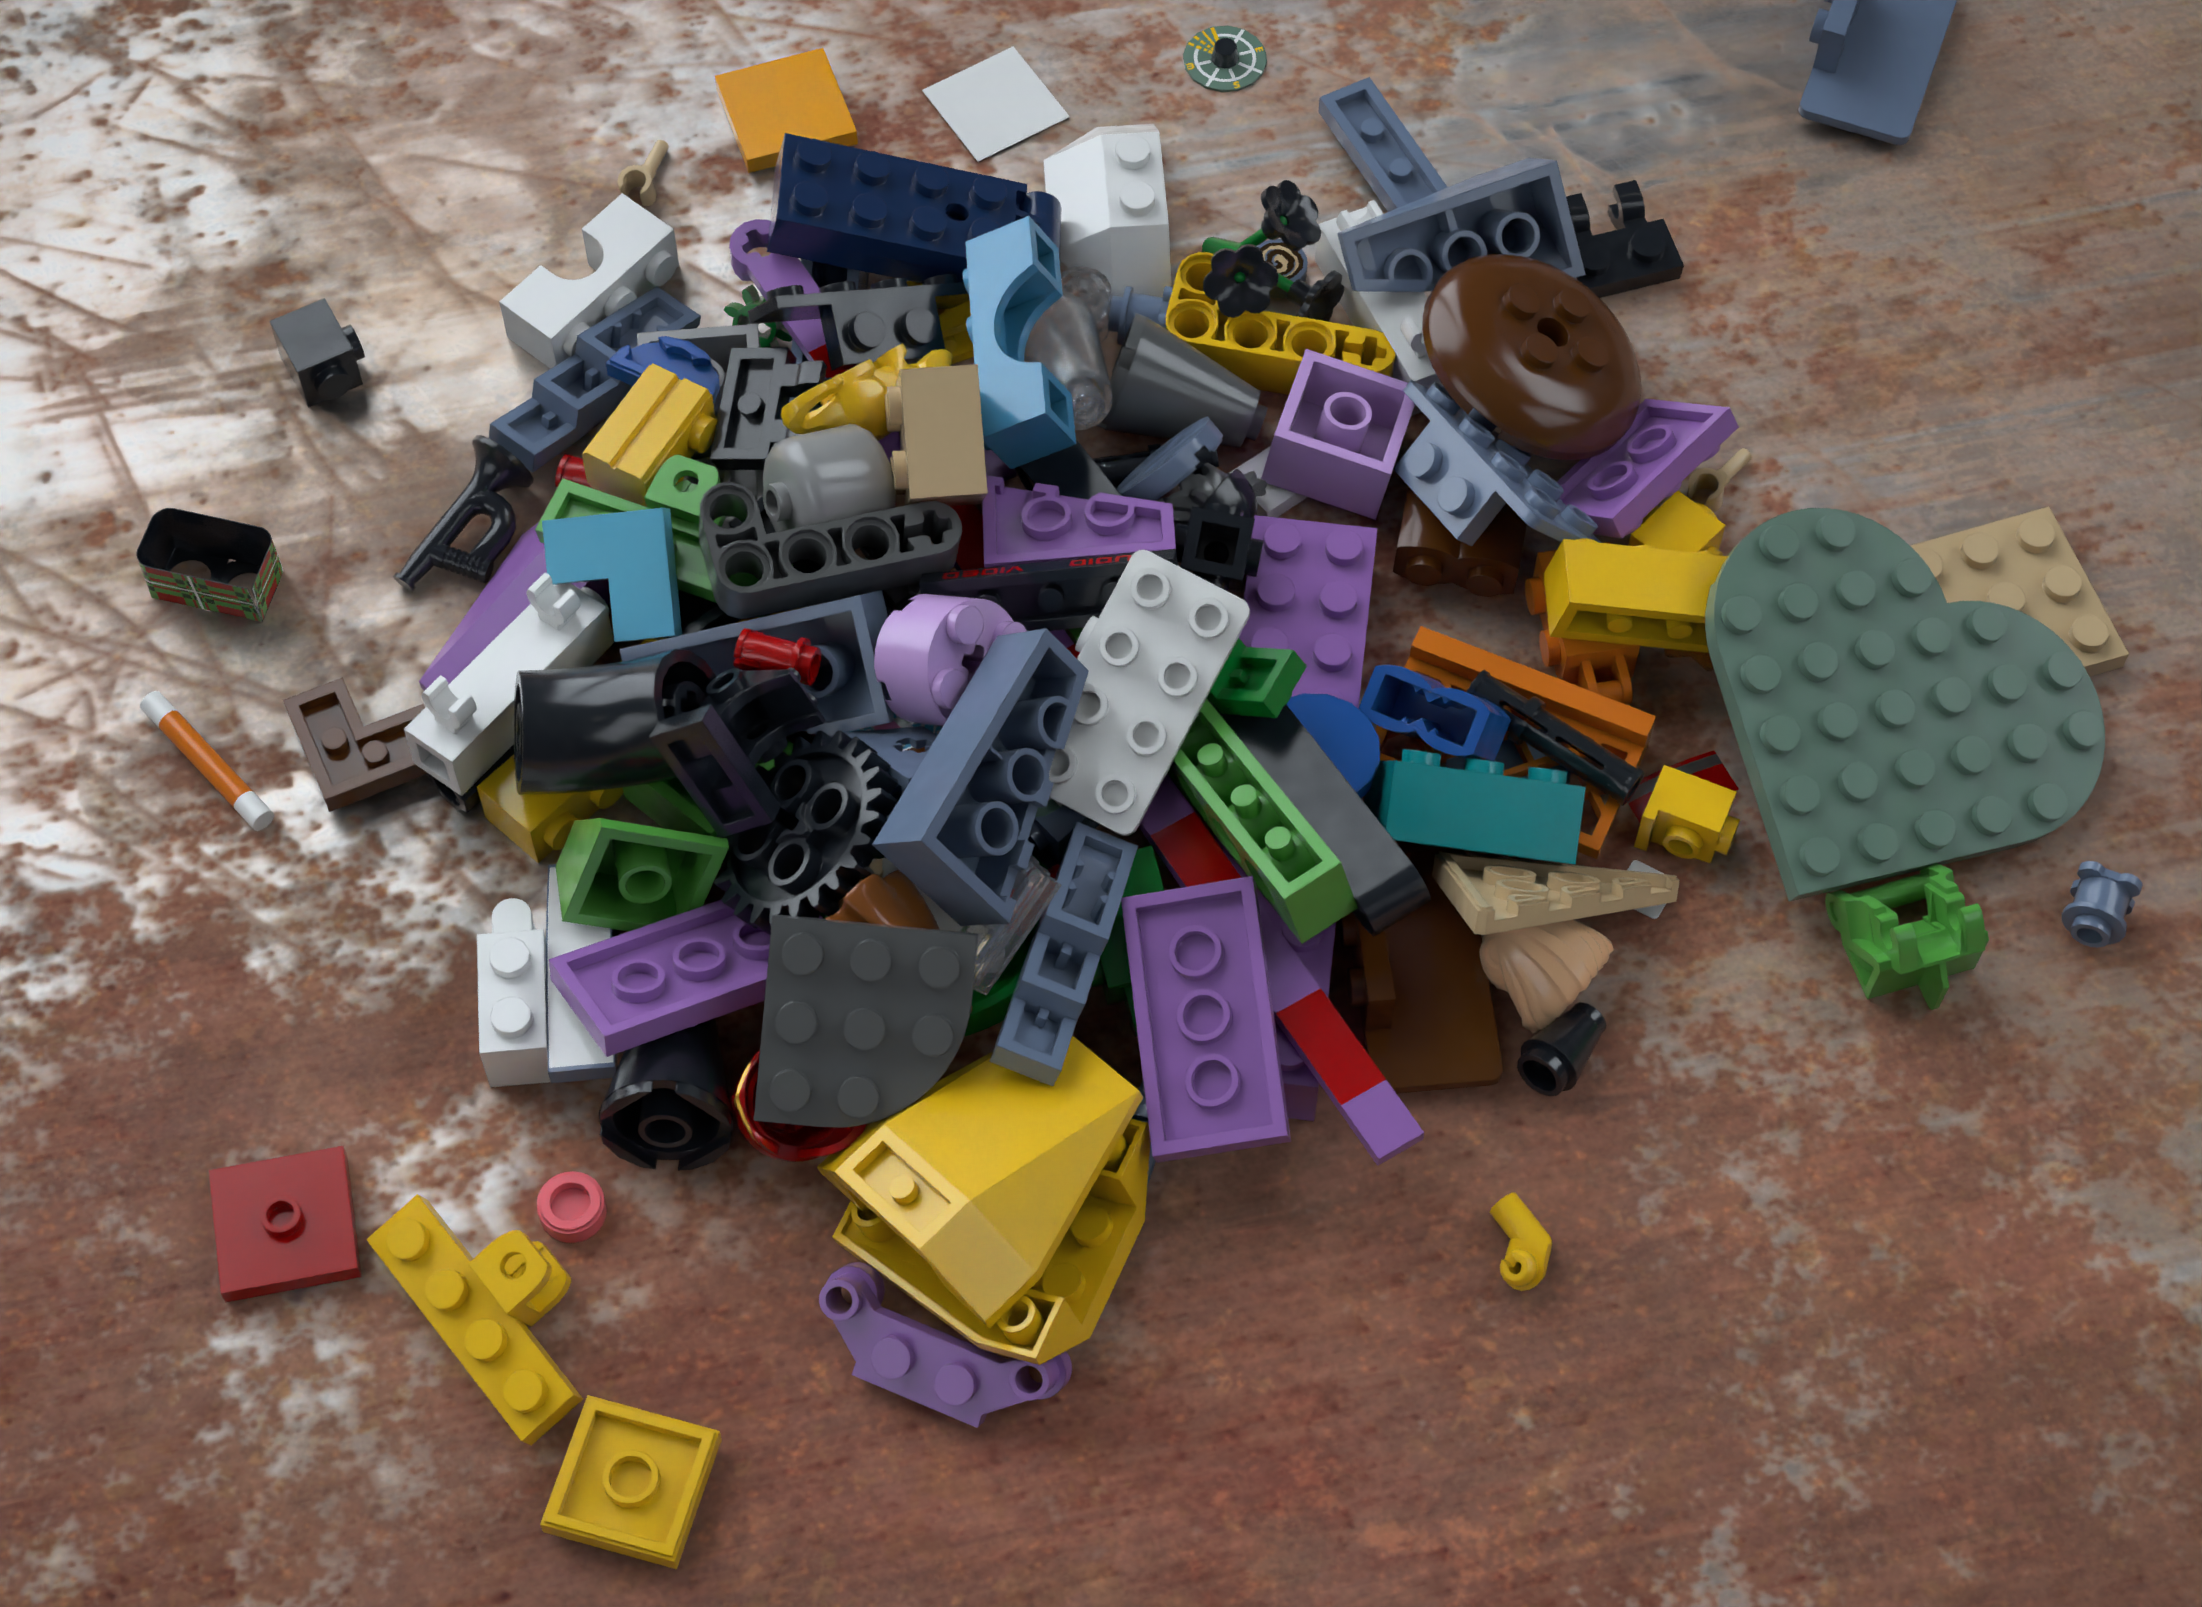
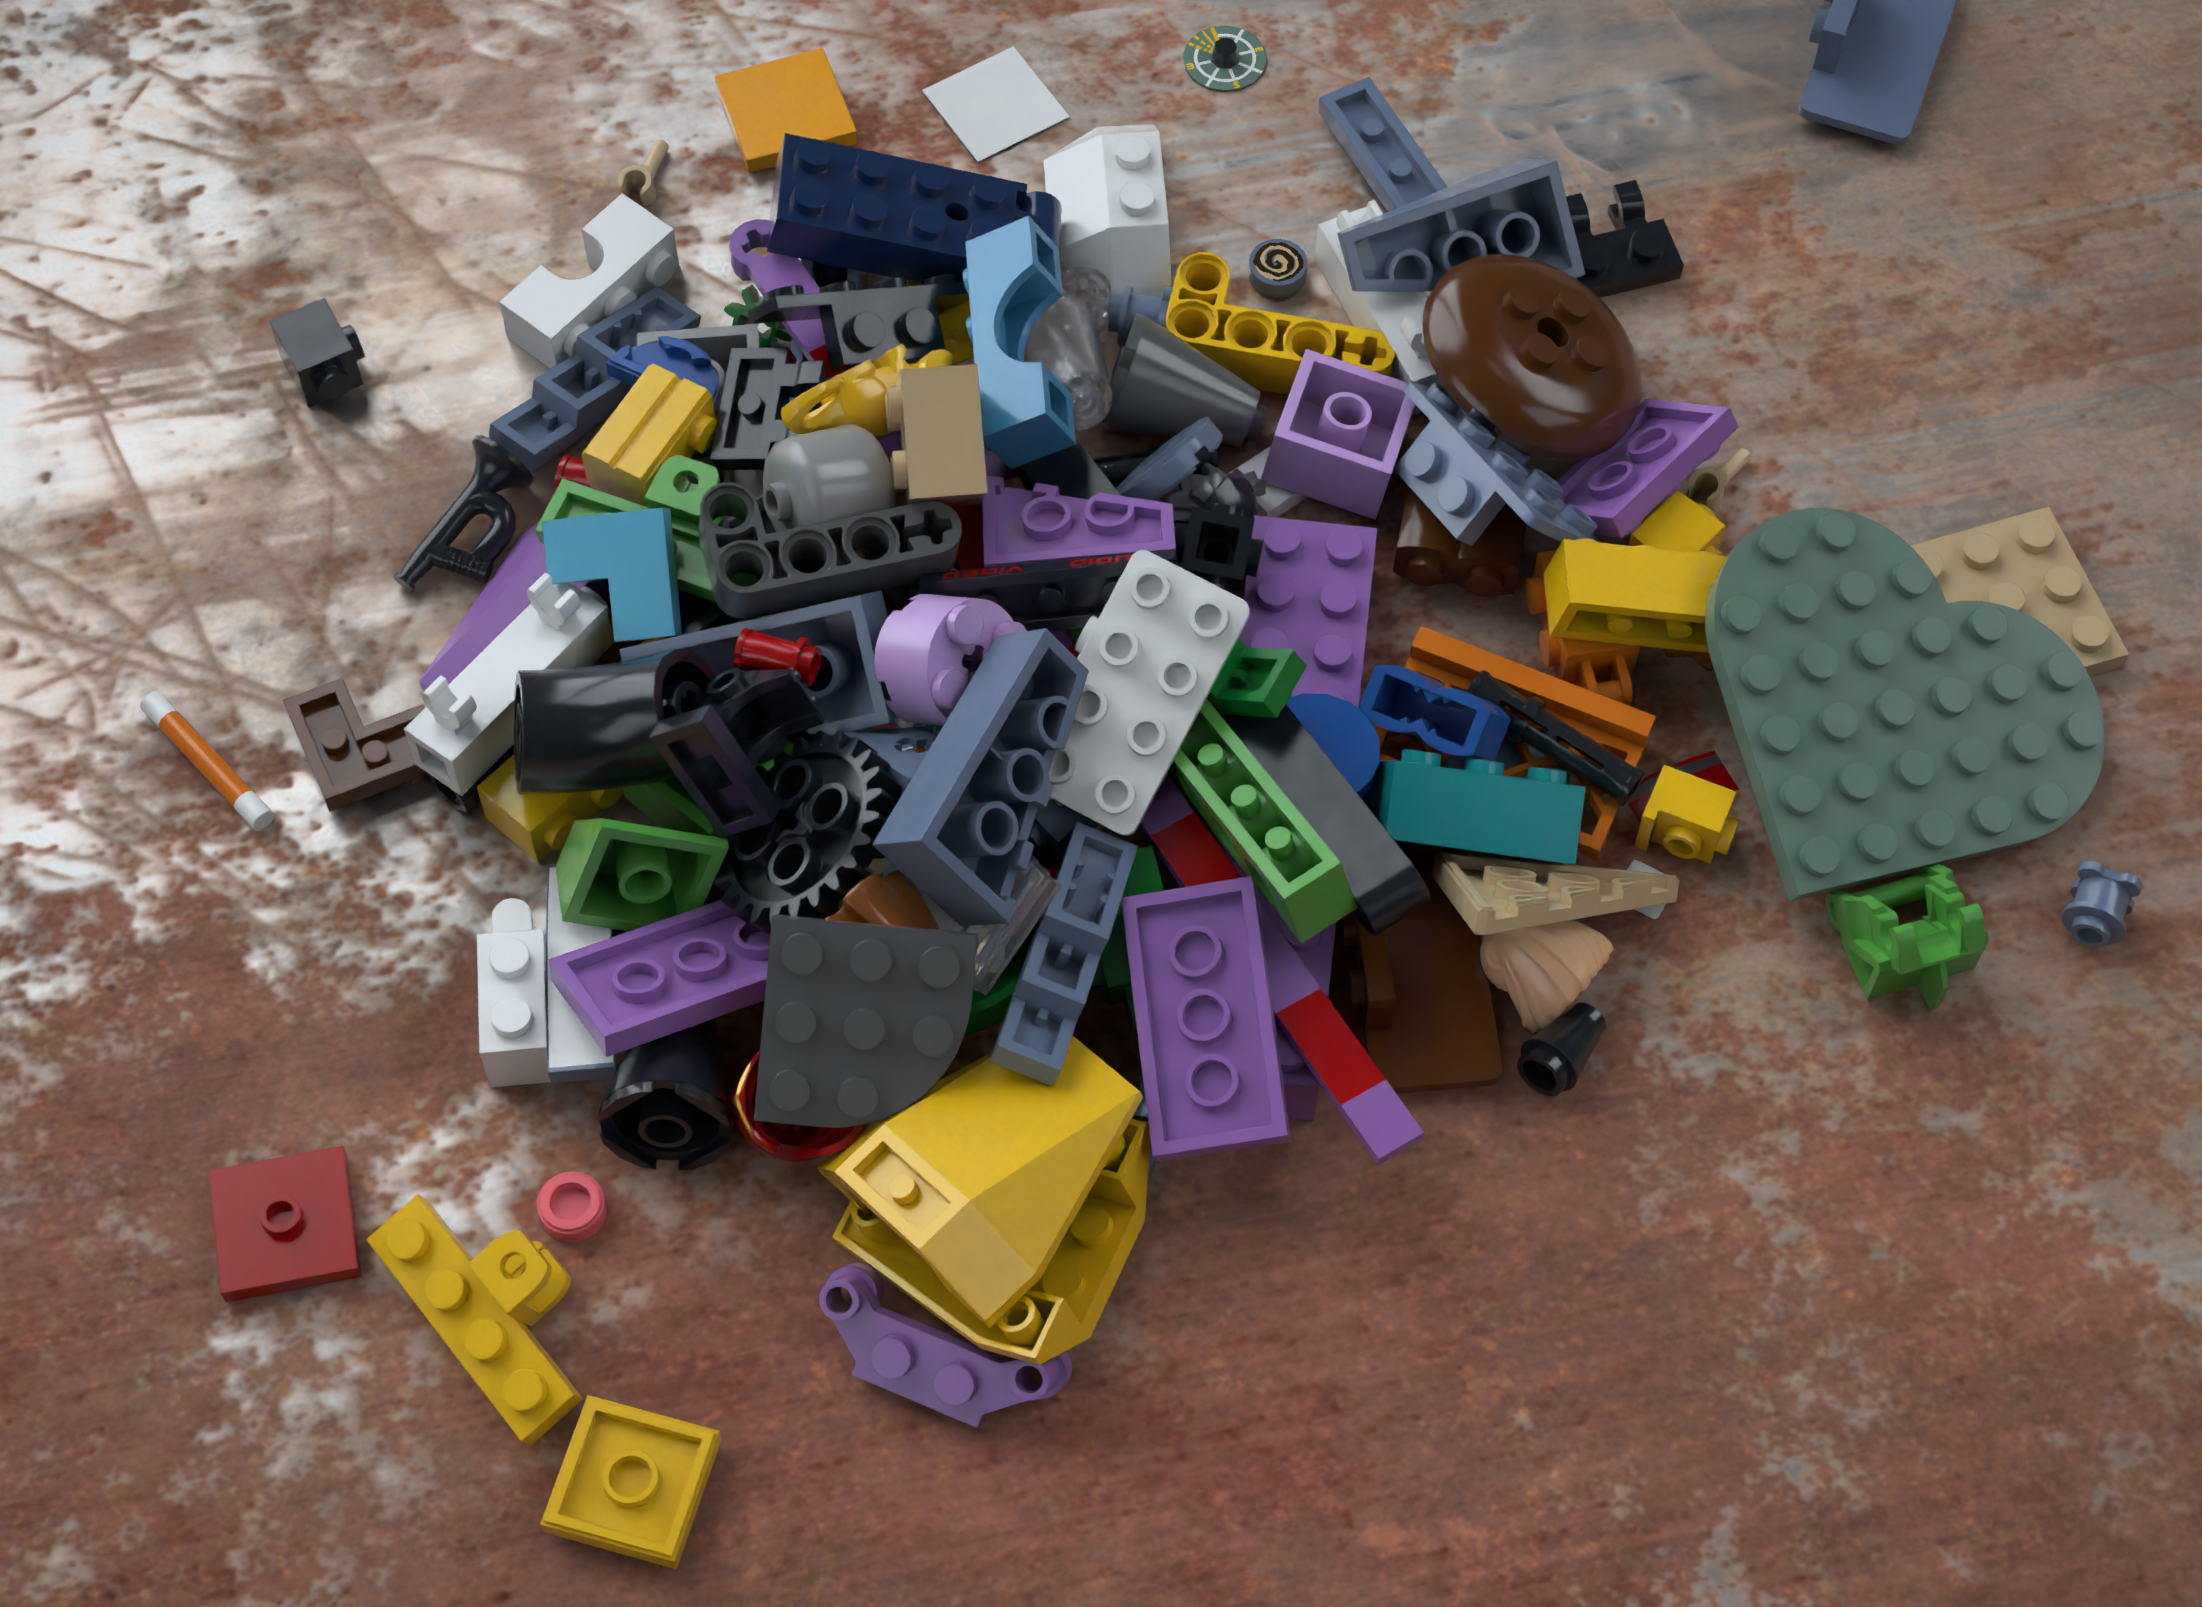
(185, 536): black piece -> none
(1243, 279): black plant -> none
(1528, 1244): yellow arm -> none

